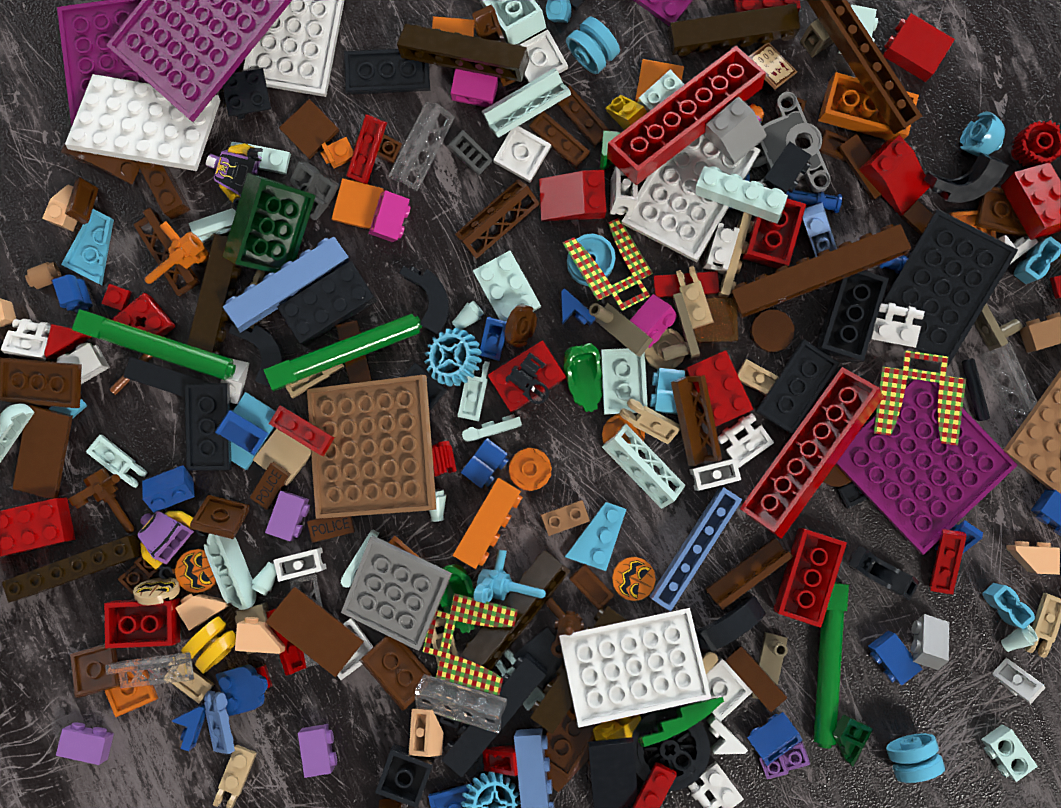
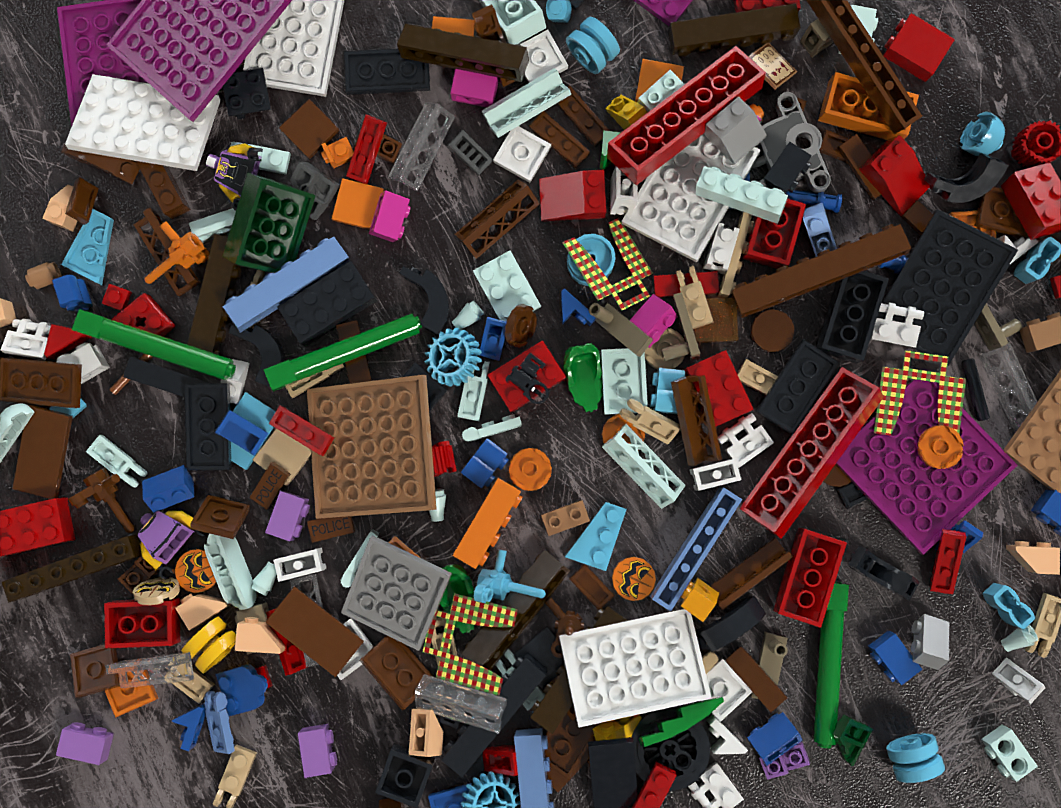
(699, 599): none -> light orange brick
(940, 447): none -> orange tile

